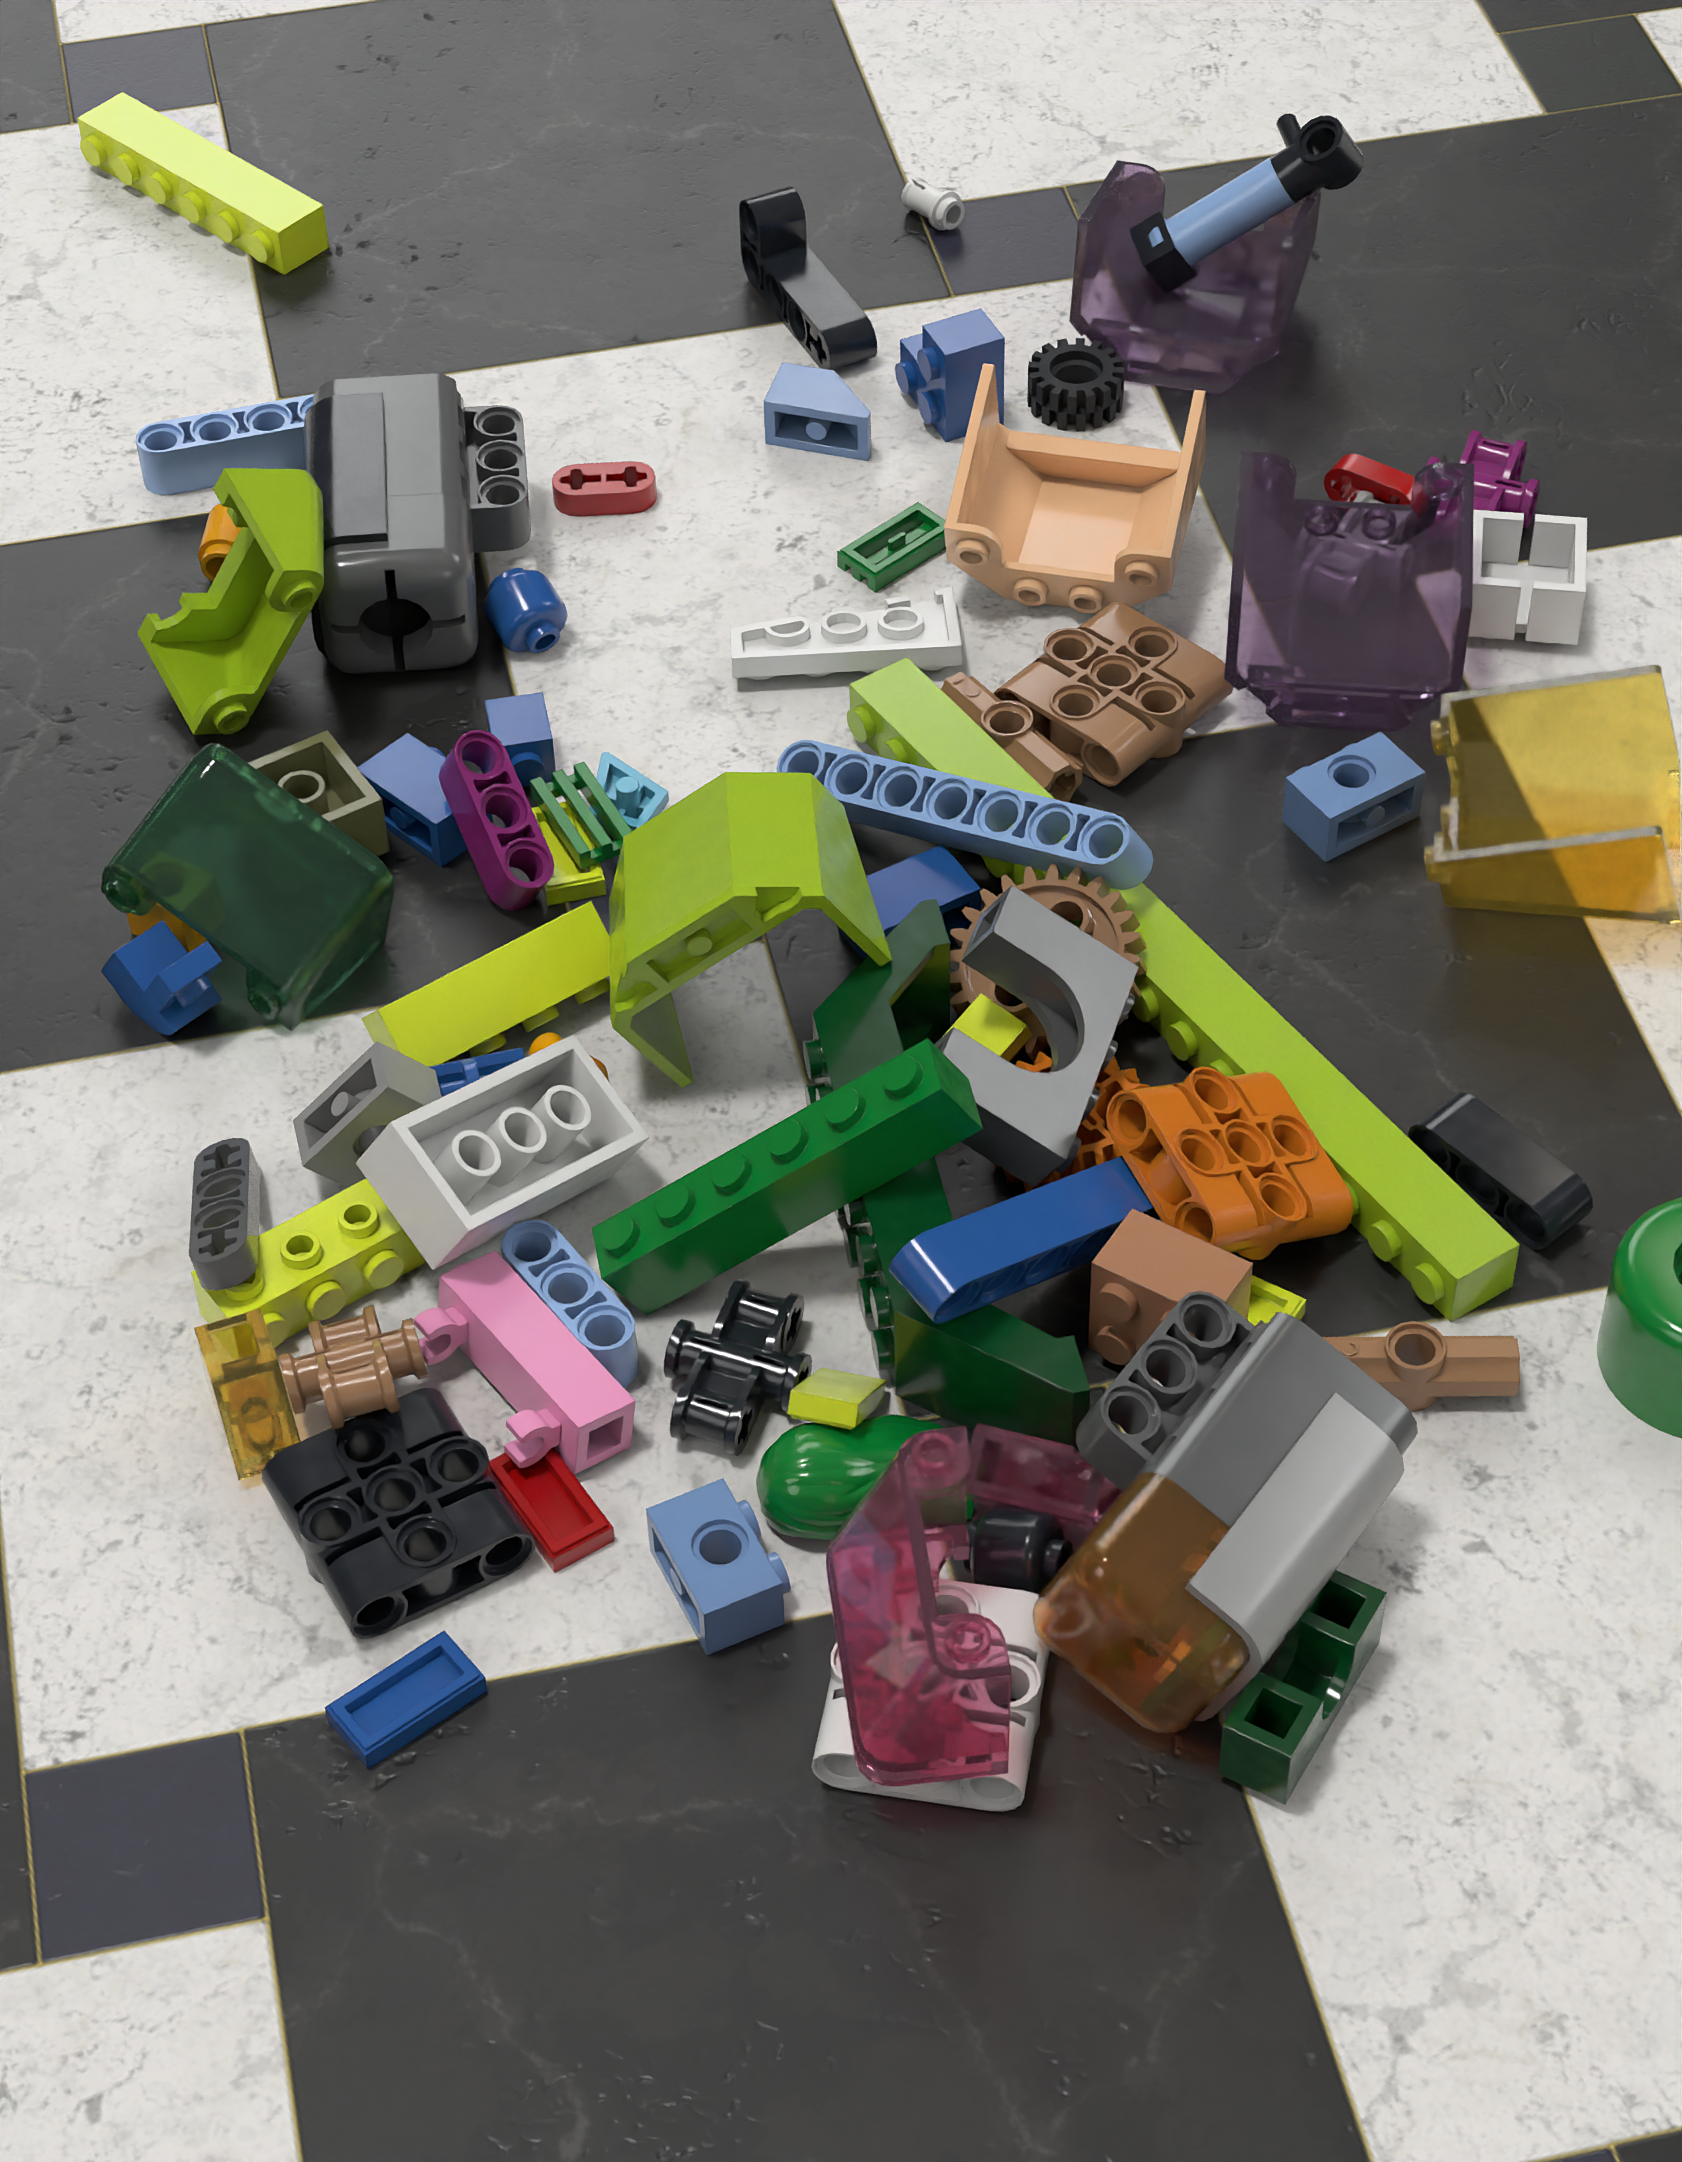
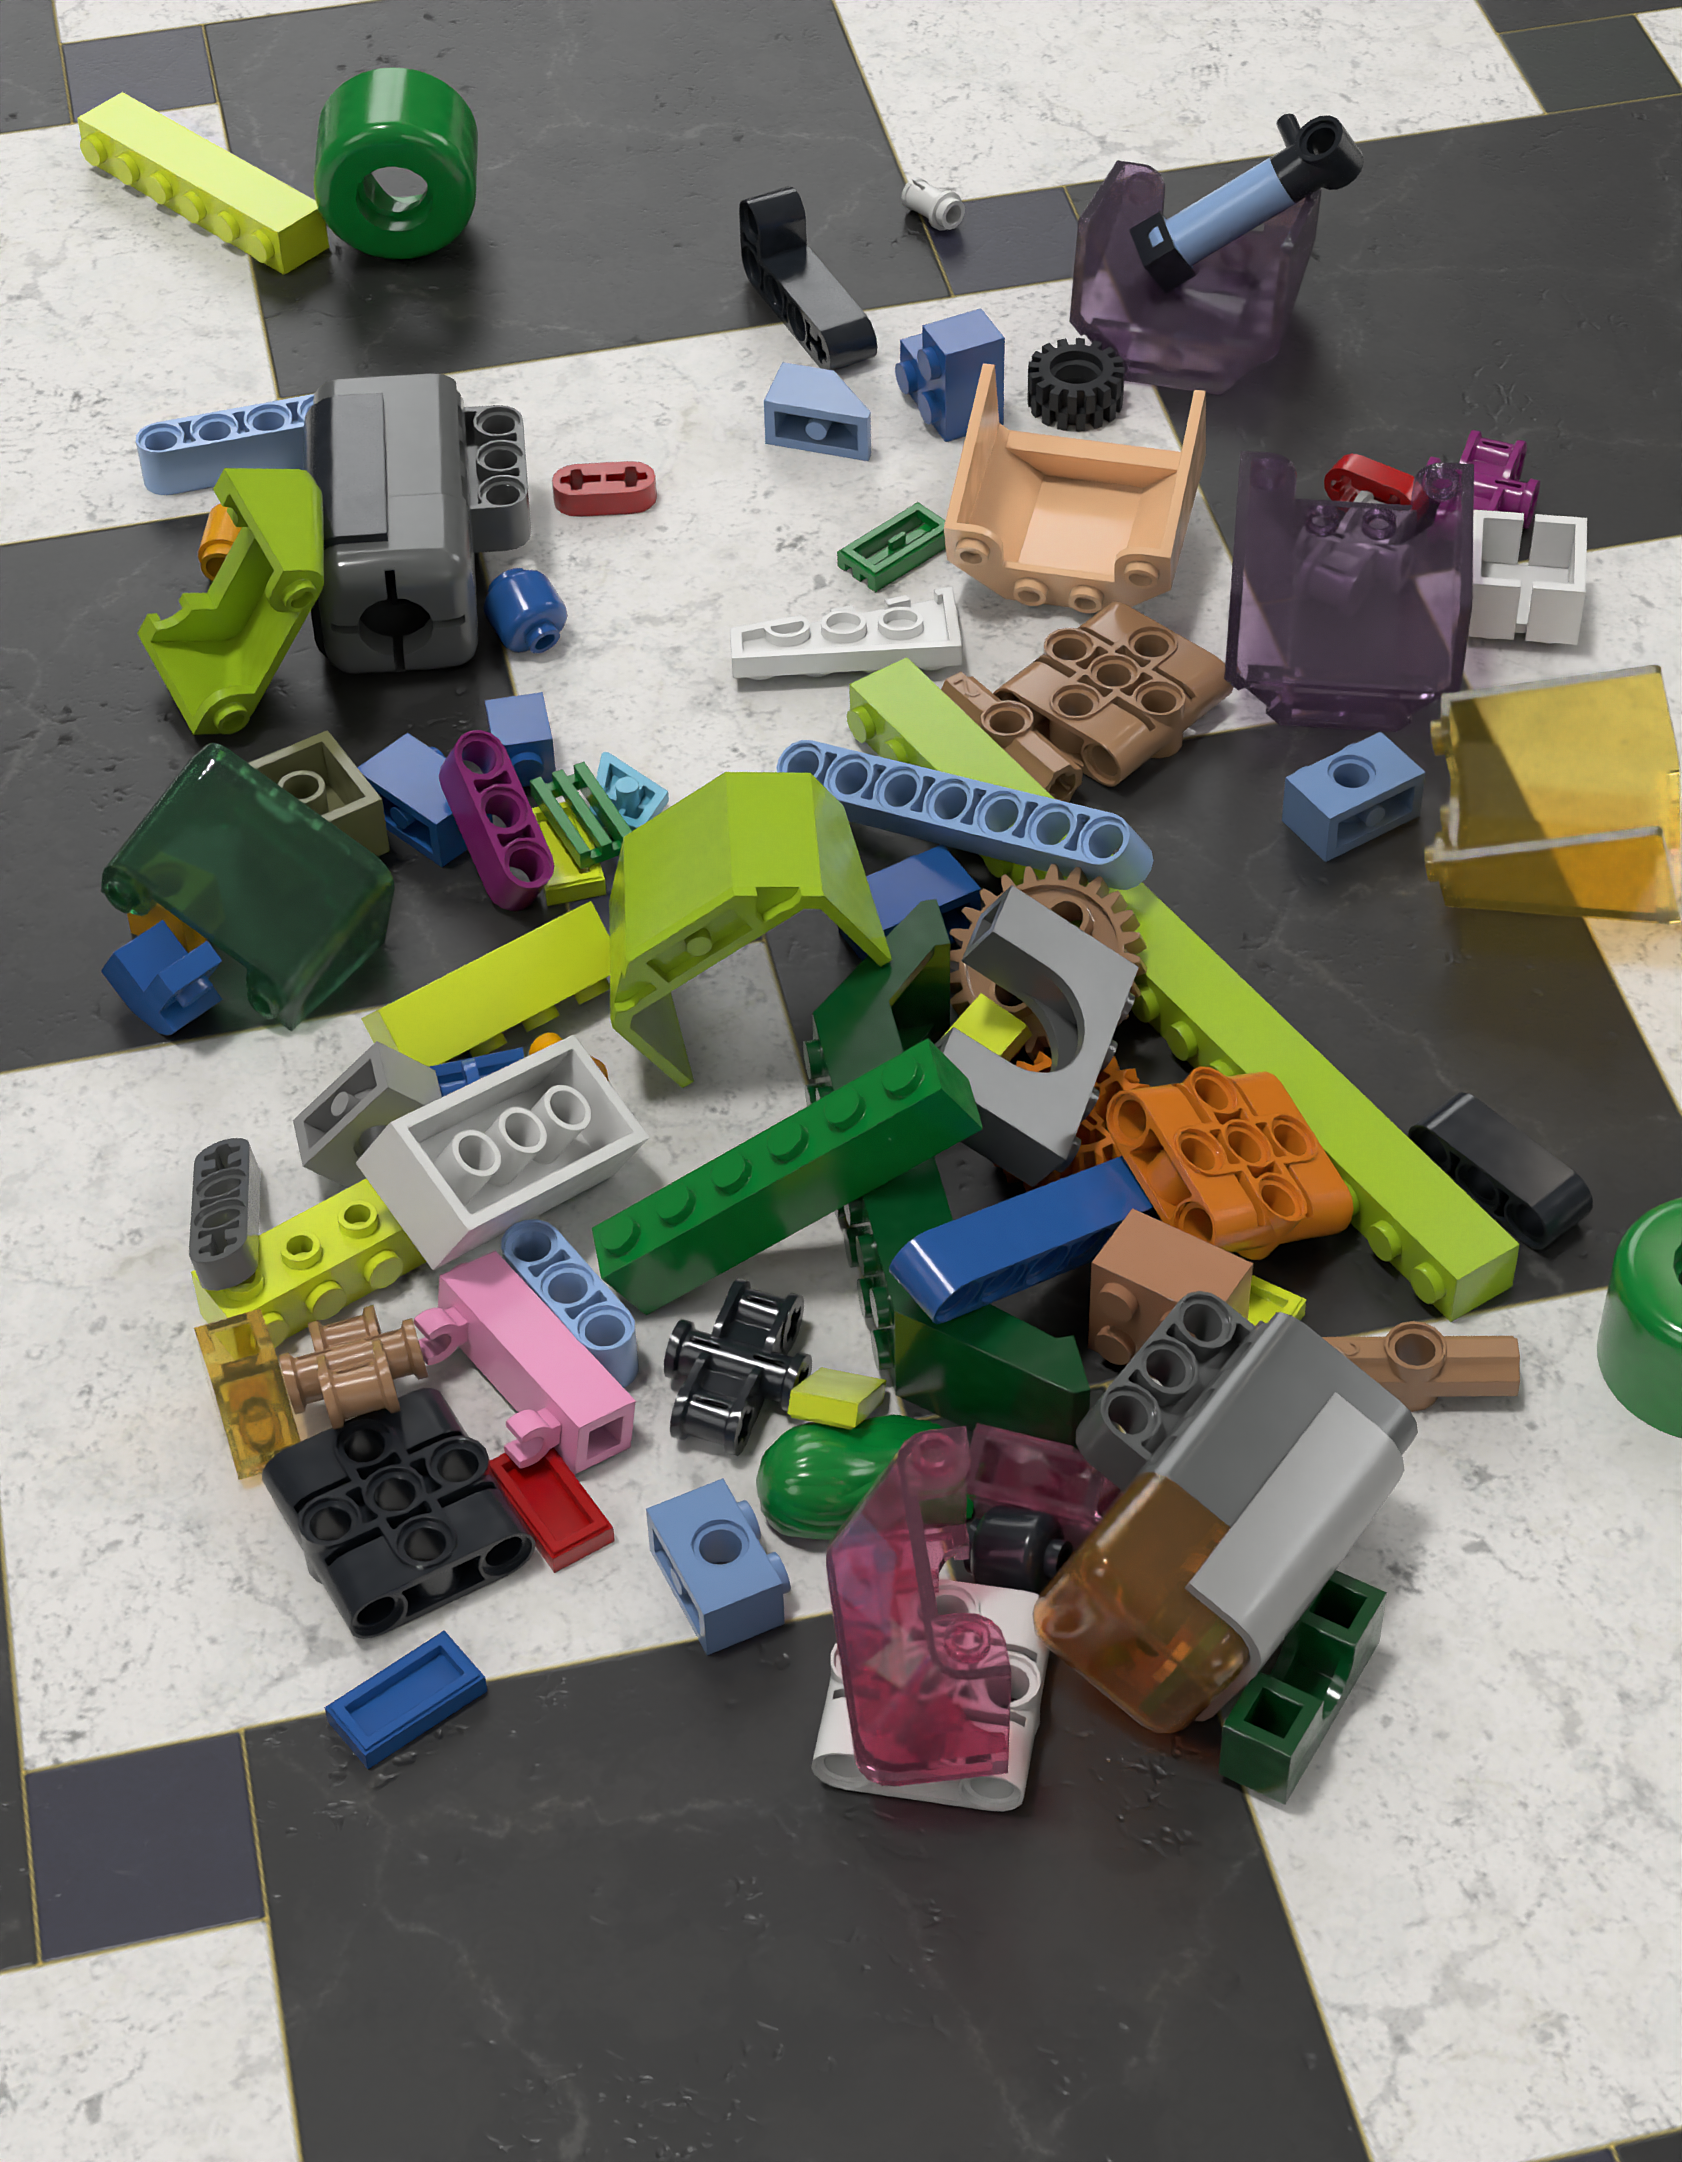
(403, 123): none -> green piece

